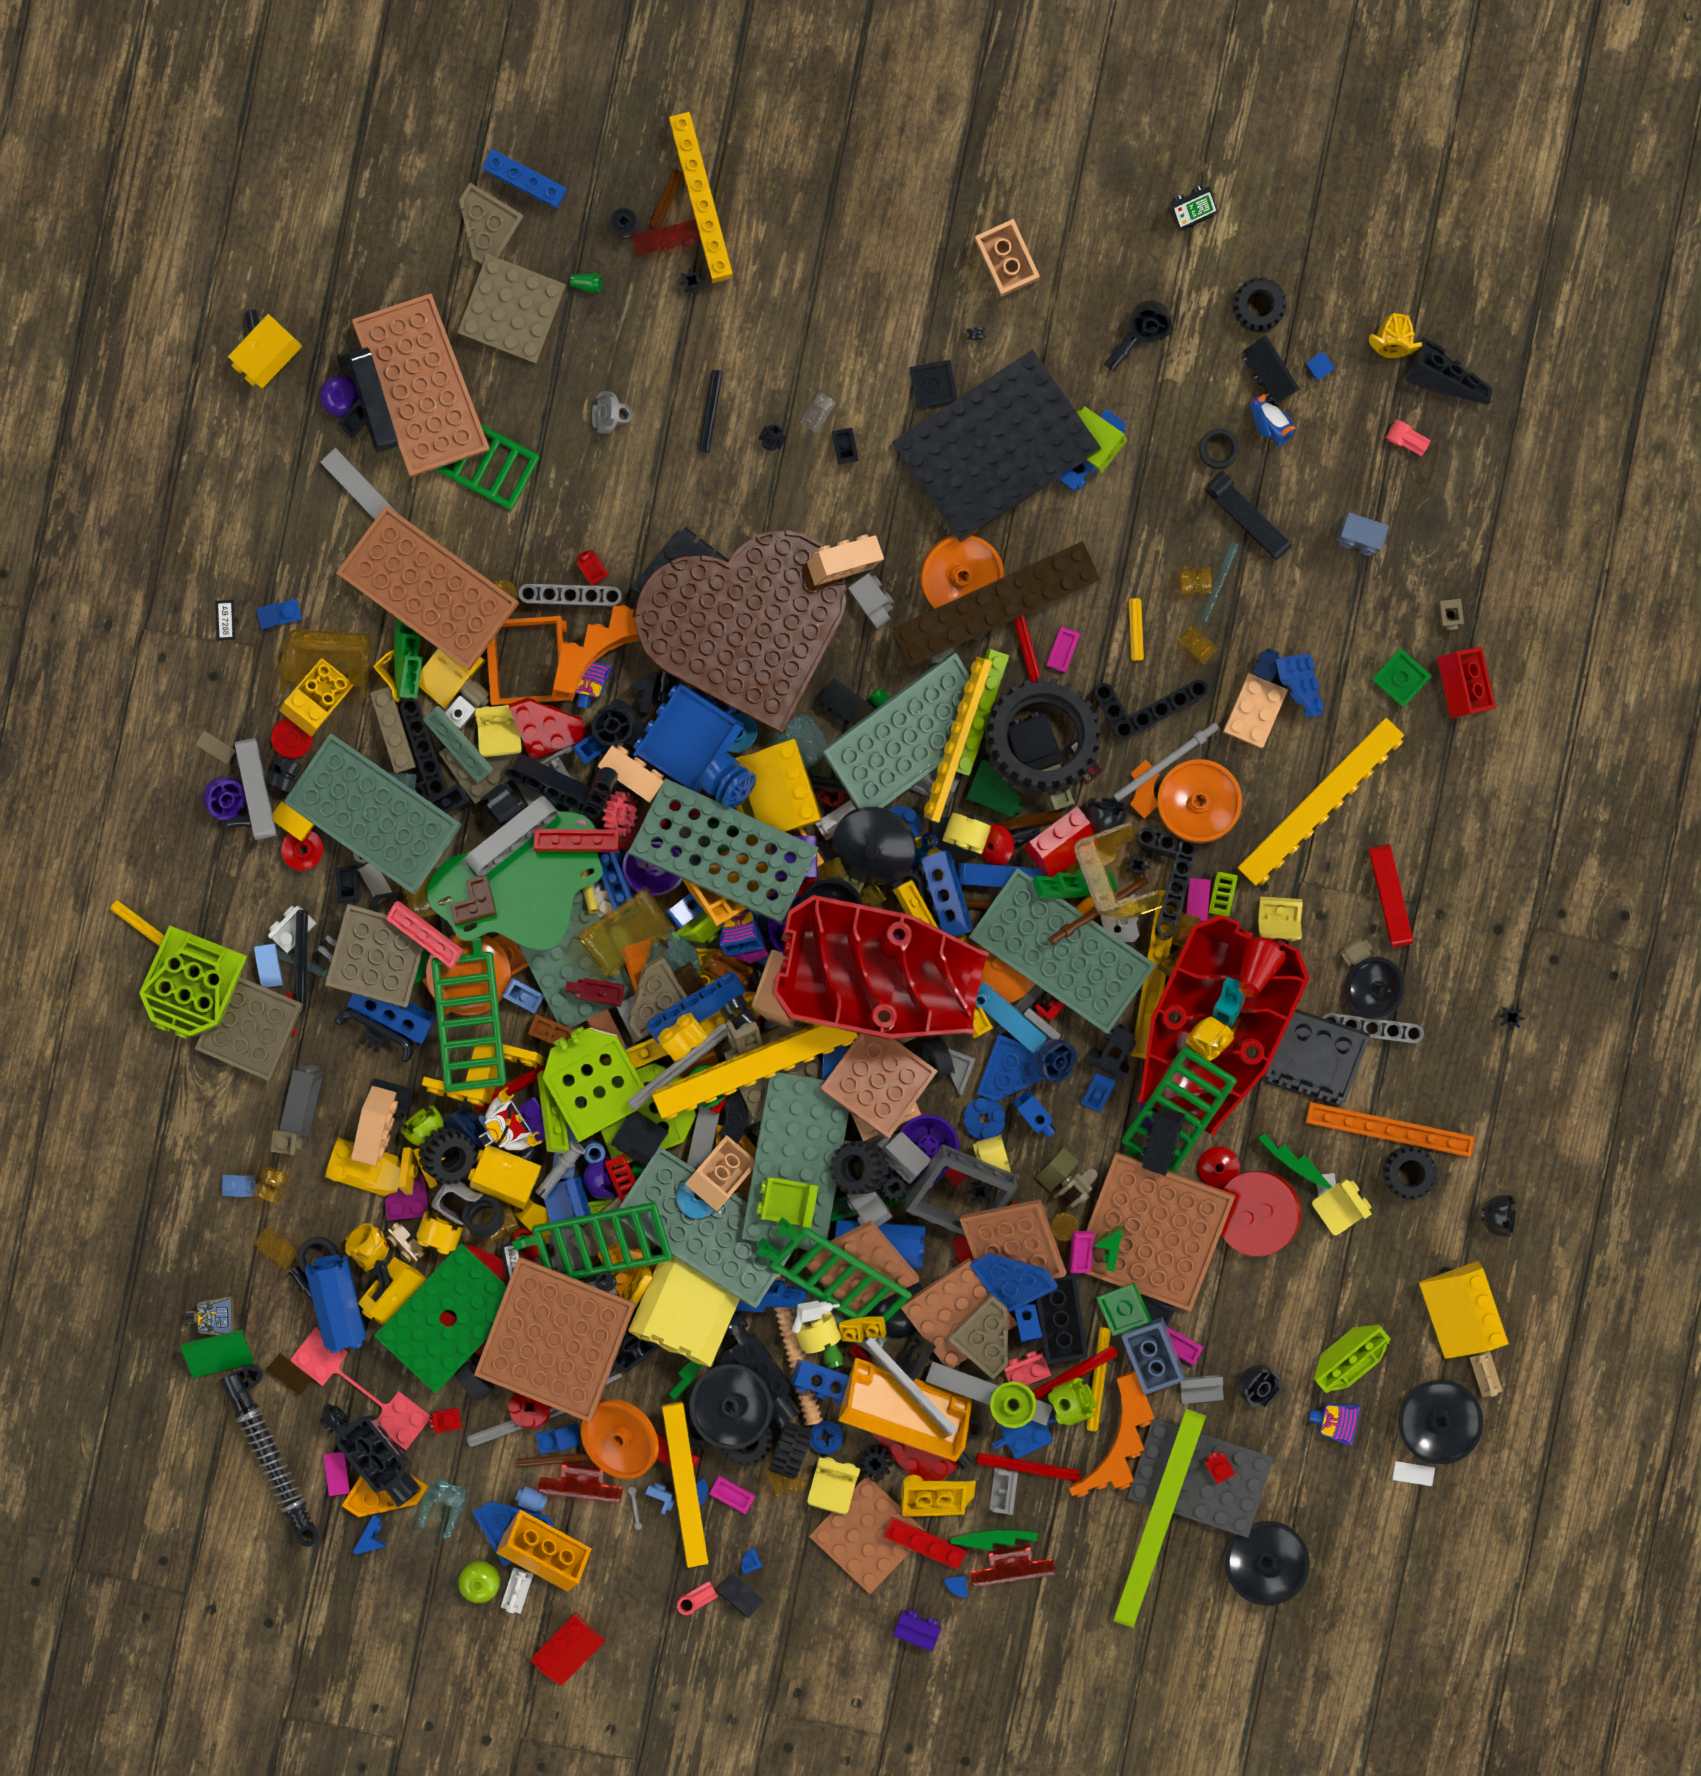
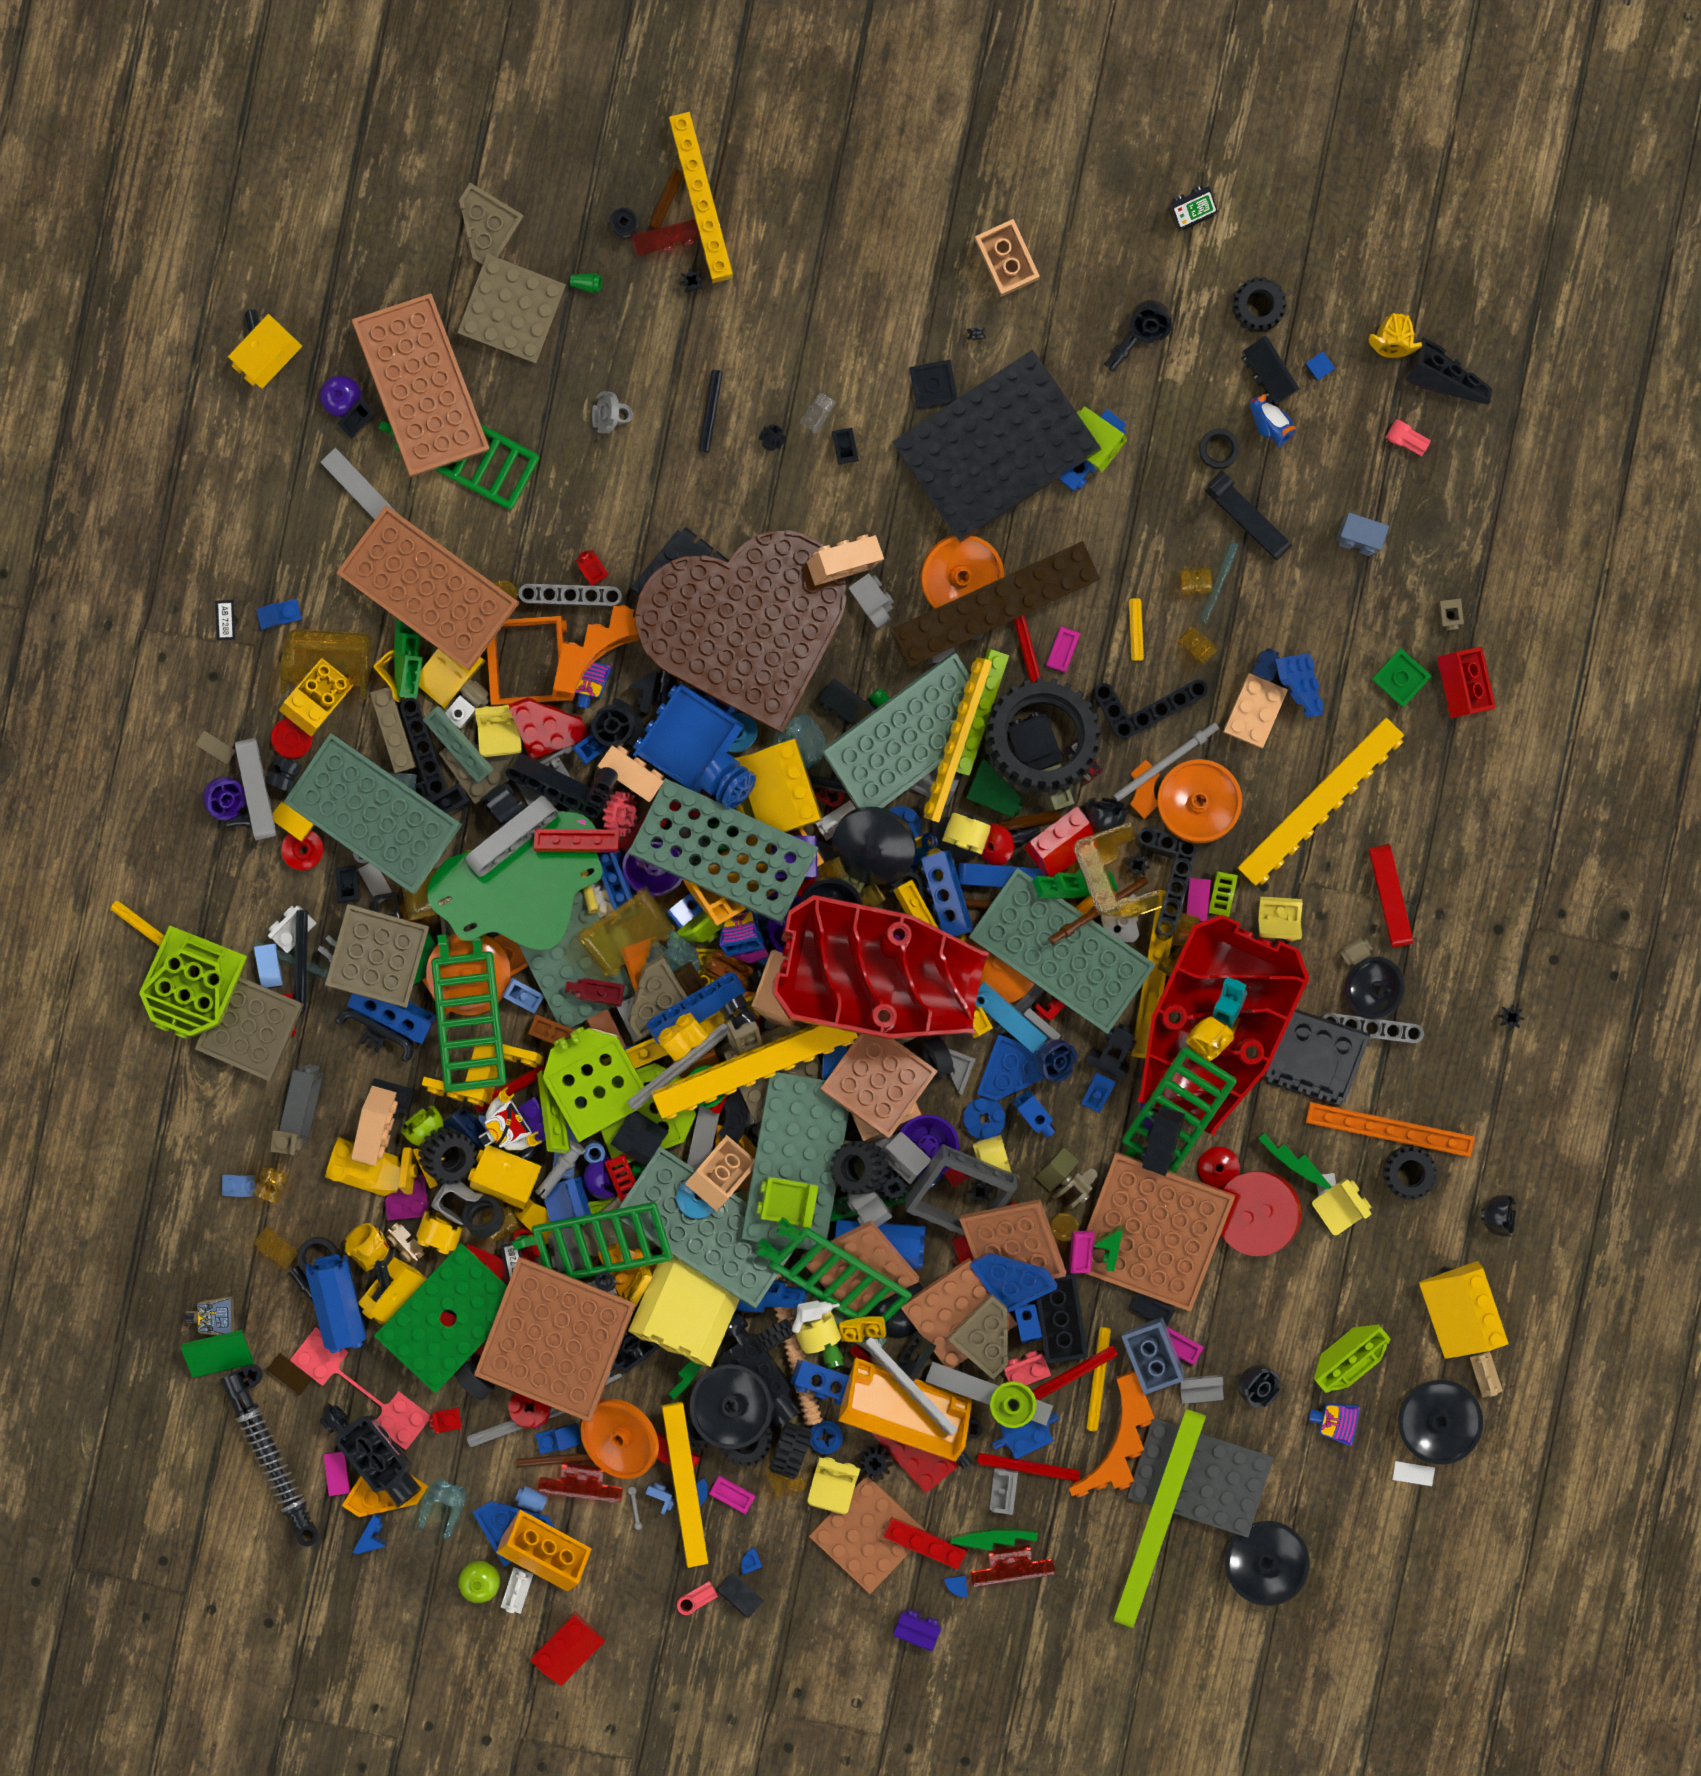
(371, 396): black beam -> none
(424, 934): coral tile -> none
(478, 906): reddish brown tile -> none
(524, 179): blue brick -> none
(774, 1335): none -> black tyre
(935, 1497): yellow slope -> none
(1072, 1402): lime brick -> none
(1123, 1308): green plate -> none
(1219, 1466): red bracket -> none
(1259, 965): red cone -> none

